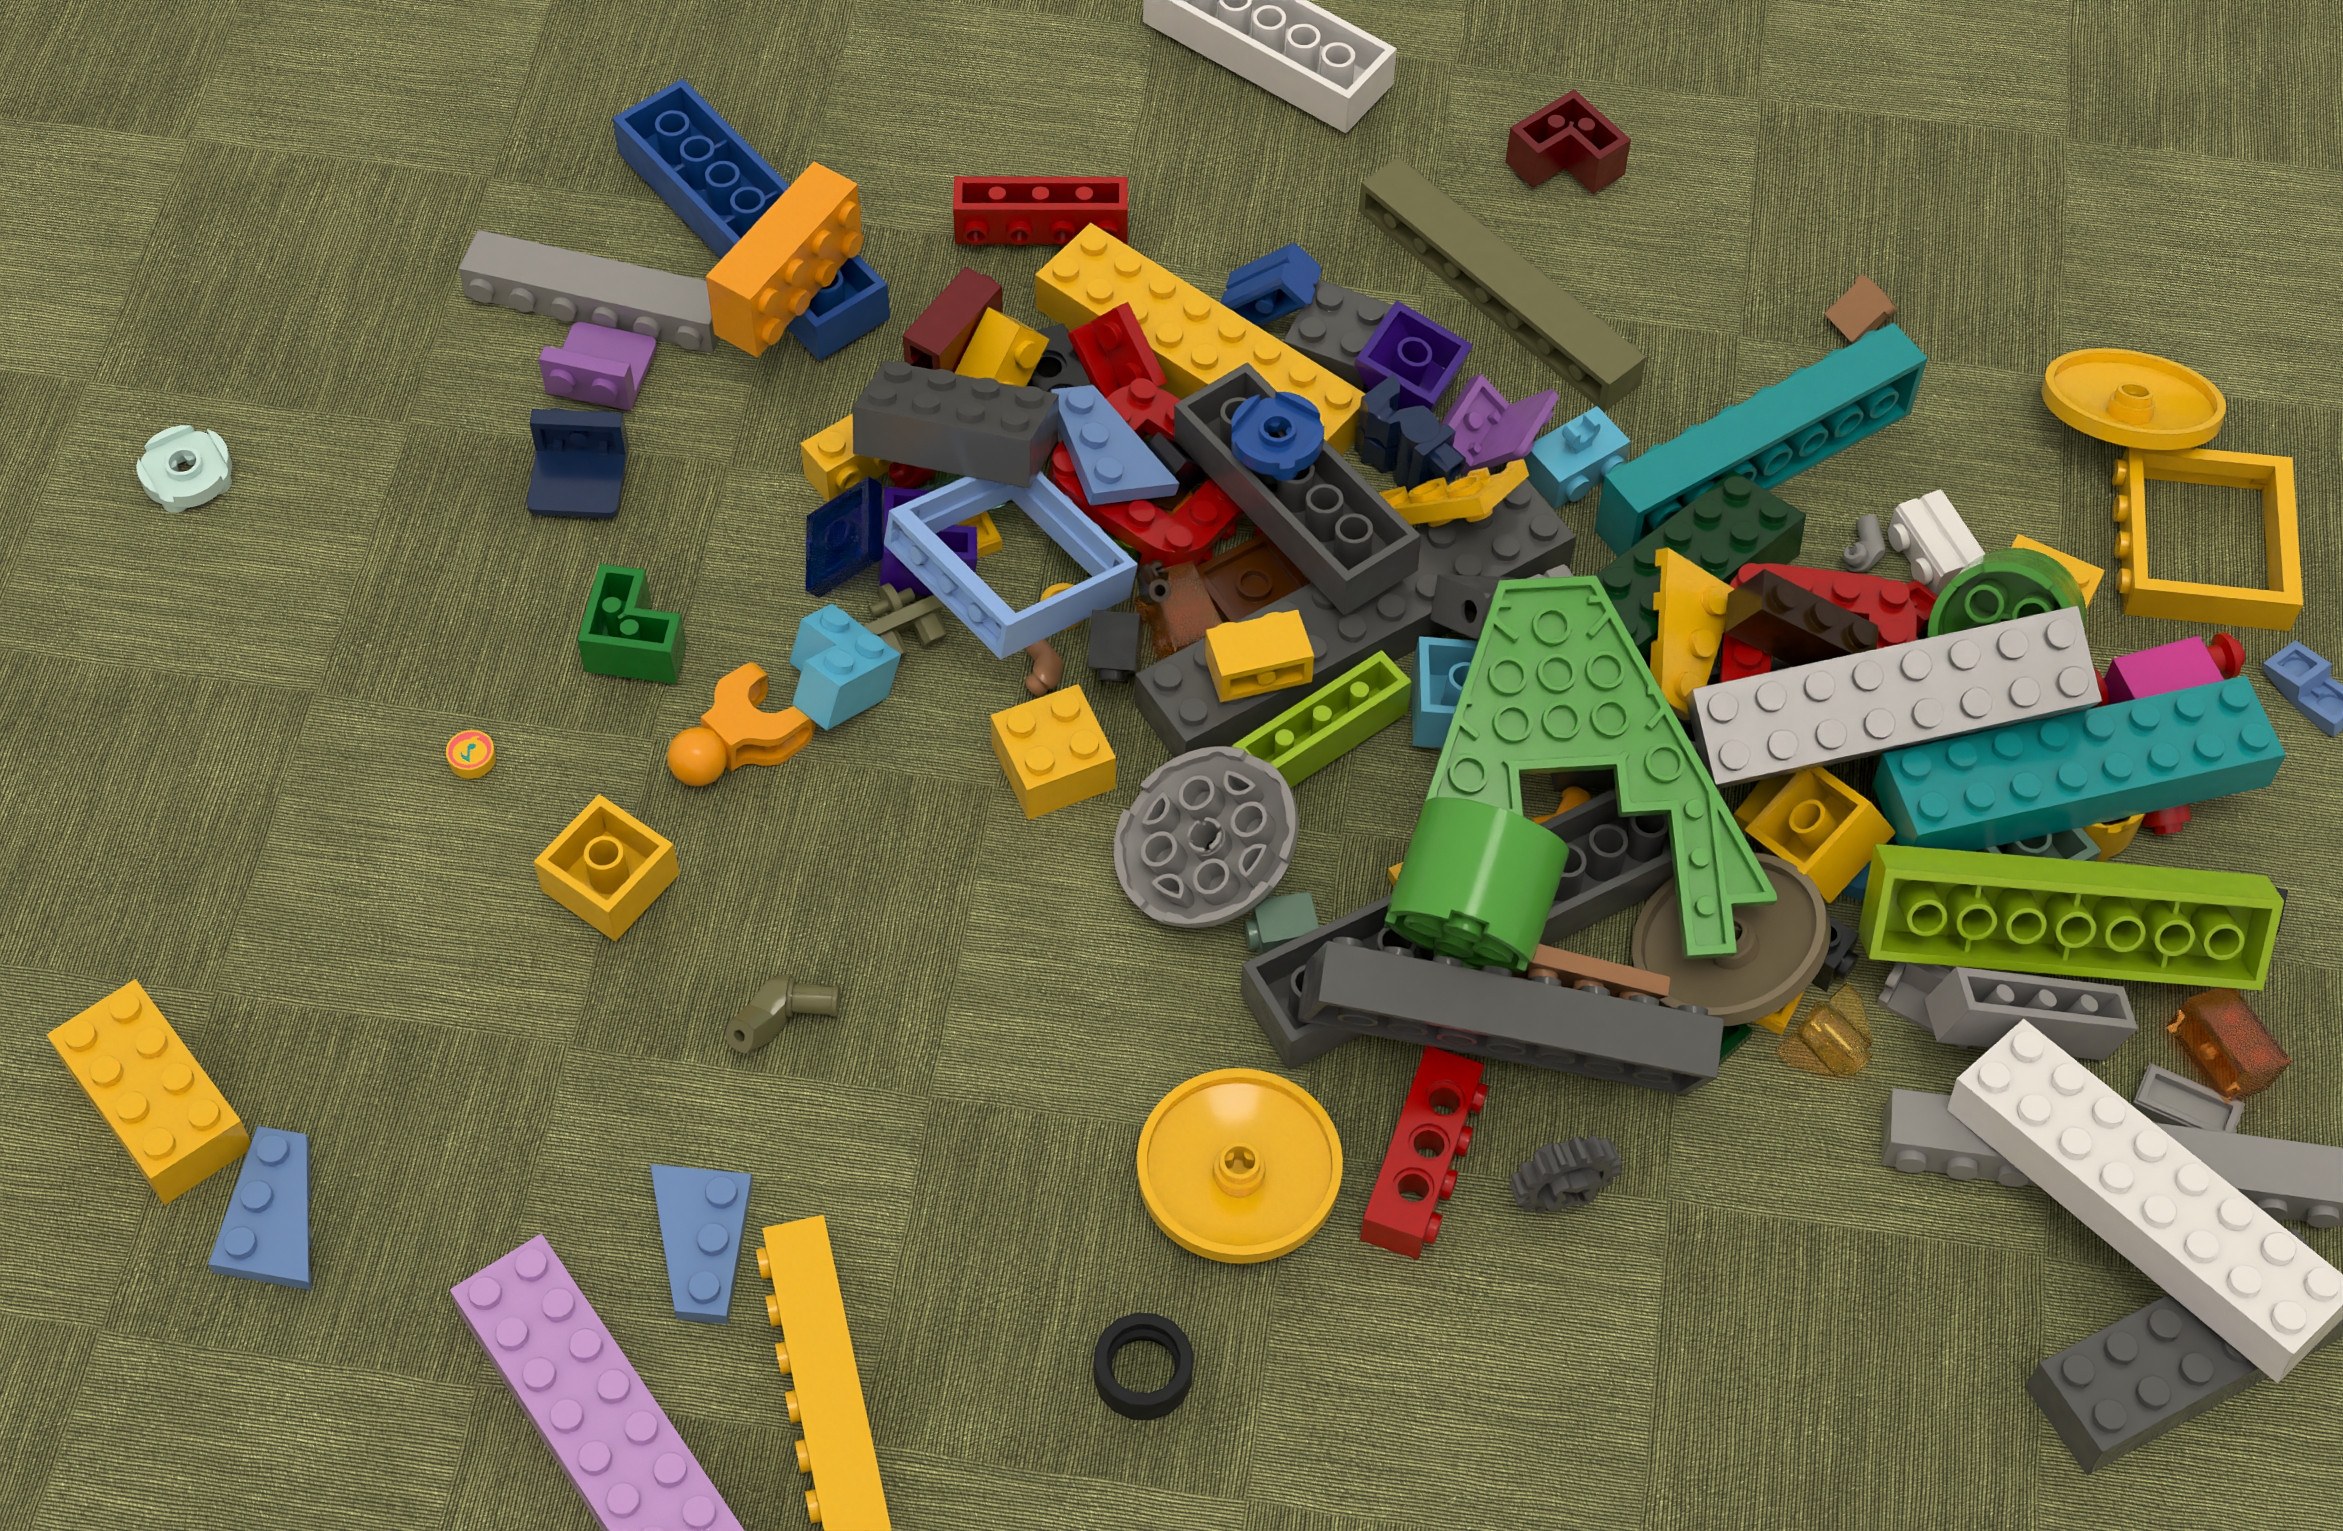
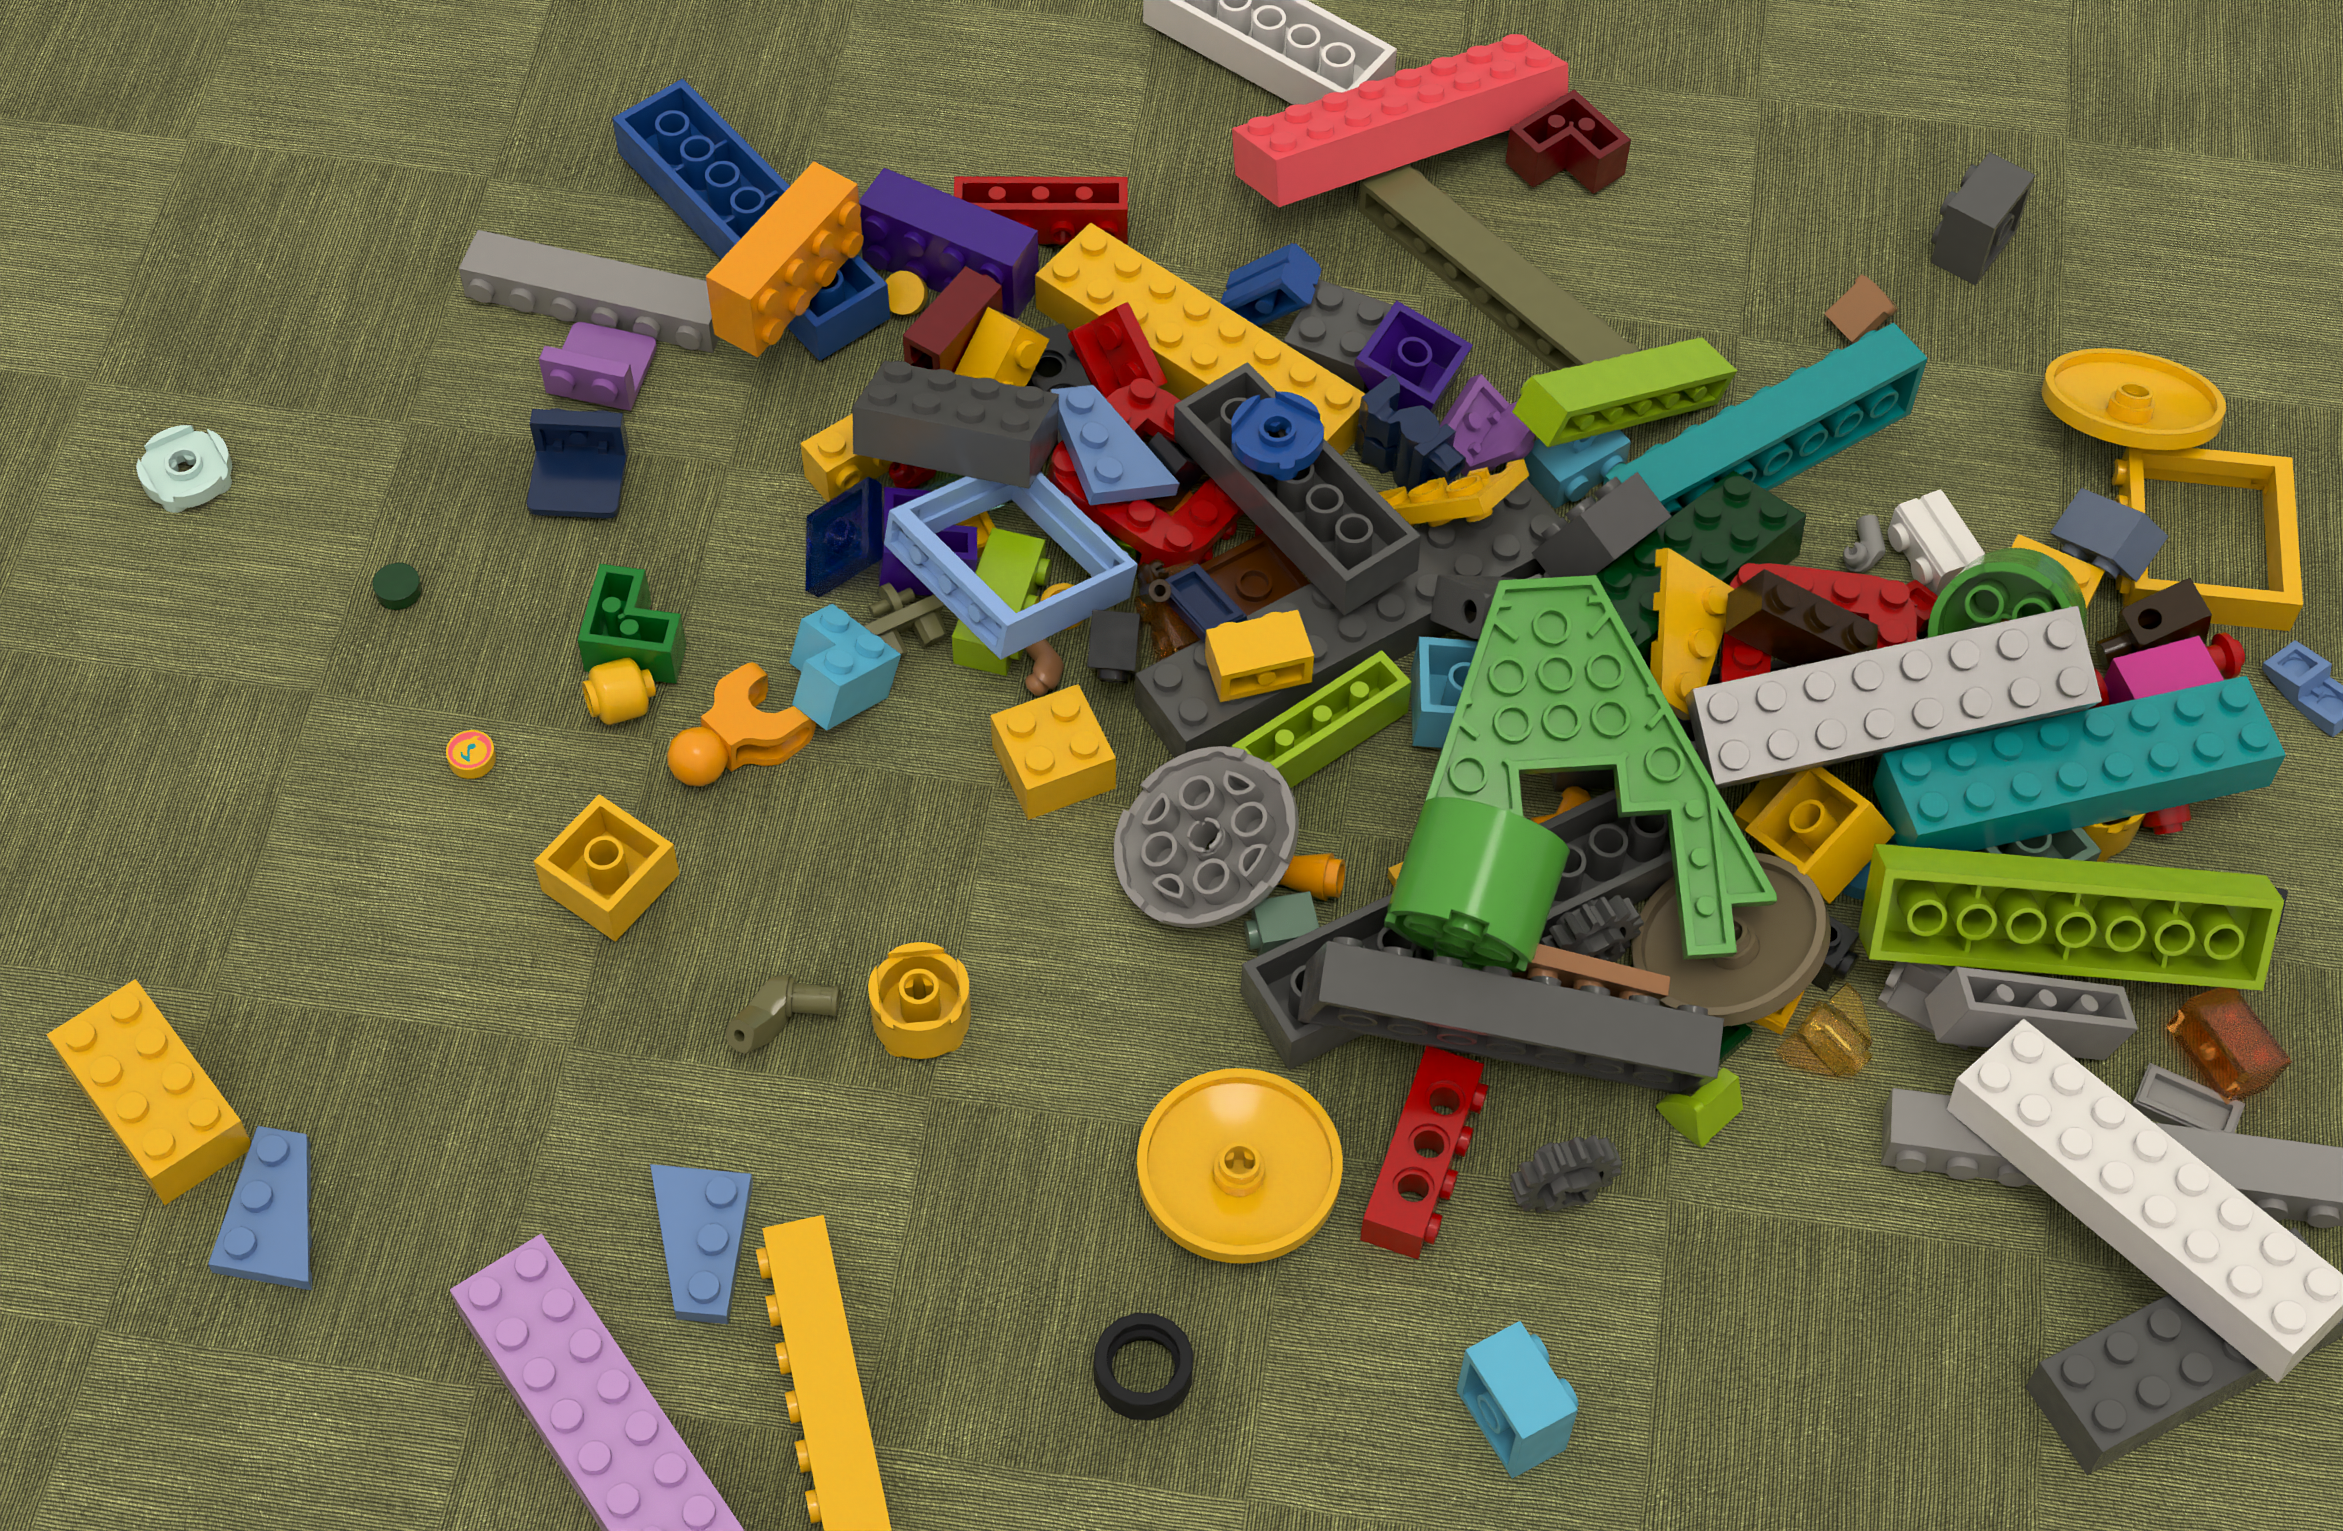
(397, 586): none -> dark green tile
(618, 691): none -> yellow head
(906, 293): none -> yellow tile
(920, 1001): none -> yellow brick
(939, 234): none -> dark purple brick
(1013, 569): none -> lime brick
(1201, 601): none -> dark blue tile
(1316, 873): none -> light orange cone
(1396, 119): none -> coral brick
(1517, 1398): none -> medium azure brick
(1597, 929): none -> dark grey gear
(1600, 529): none -> dark grey brick
(1623, 391): none -> lime brick
(1706, 1110): none -> lime tile
(1981, 217): none -> dark grey brick
(2108, 535): none -> sand blue brick
(2157, 621): none -> dark brown torso

